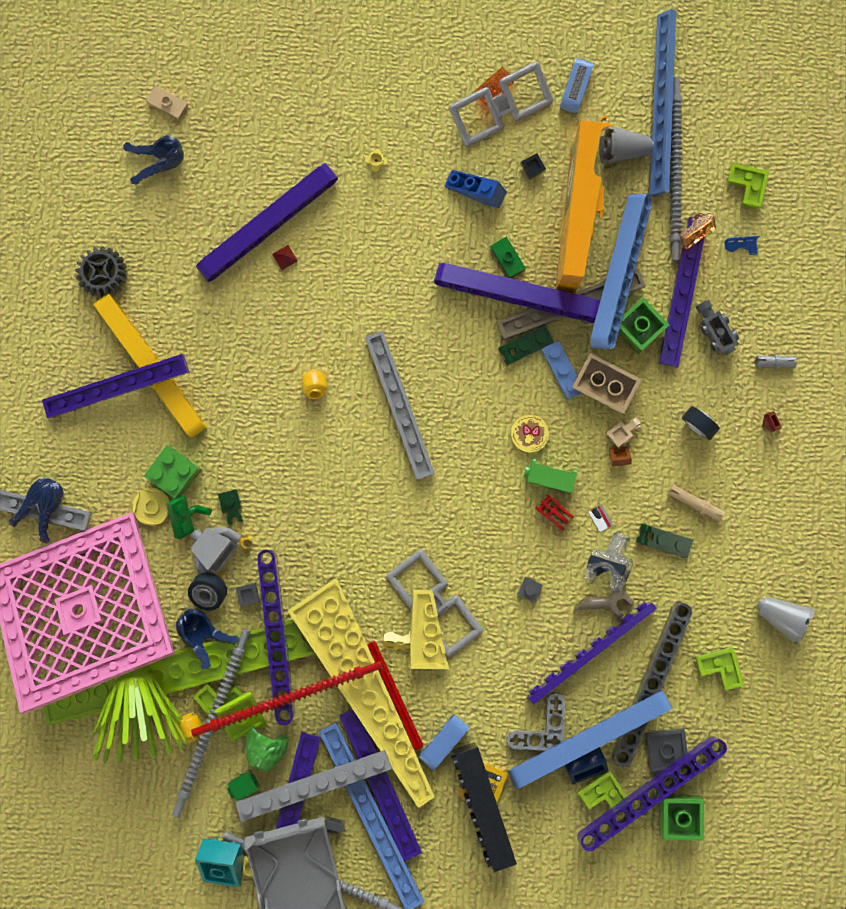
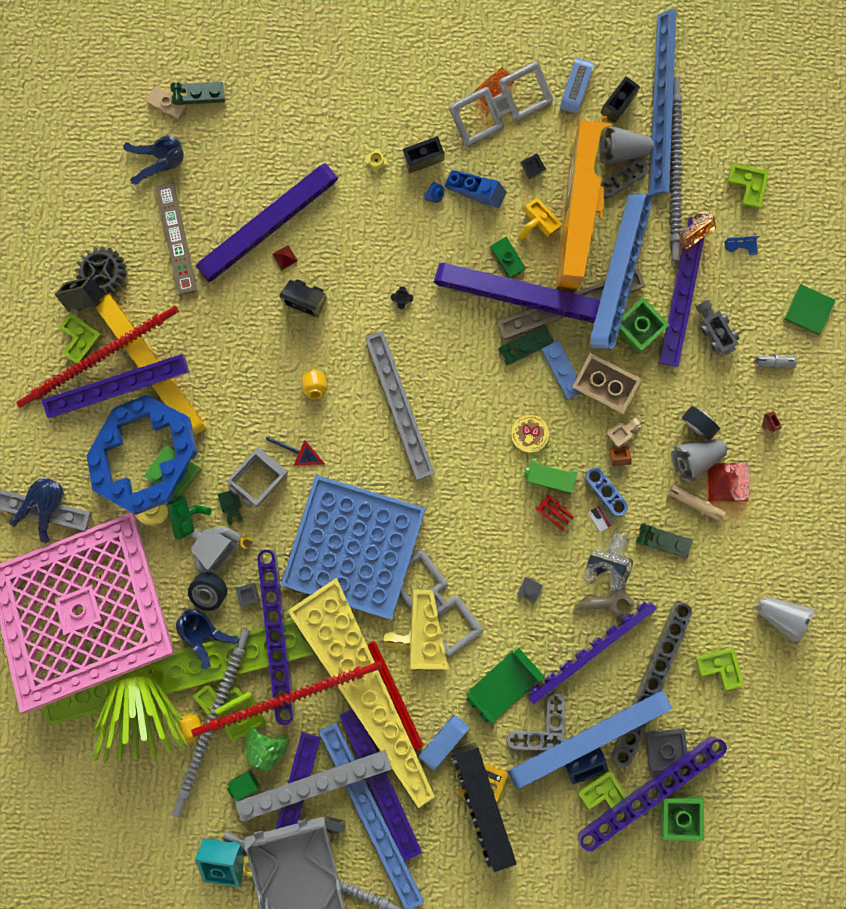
(80, 294): none -> black brick
(84, 338): none -> lime plate
(157, 320): none -> red hose
(171, 470): none -> blue plate
(176, 238): none -> dark tan tile
(197, 93): none -> plate
(270, 464): none -> light grey window
(303, 298): none -> black slope
(305, 456): none -> piece
(358, 540): none -> medium blue plate
(401, 302): none -> black plate
(423, 154): none -> black brick
(434, 193): none -> blue plate
(504, 685): none -> green panel
(540, 217): none -> yellow plate
(614, 496): none -> medium blue beam
(620, 99): none -> black brick
(636, 177): none -> dark grey beam
(697, 457): none -> light grey cone
(729, 482): none -> clear red slope
(809, 309): none -> green tile

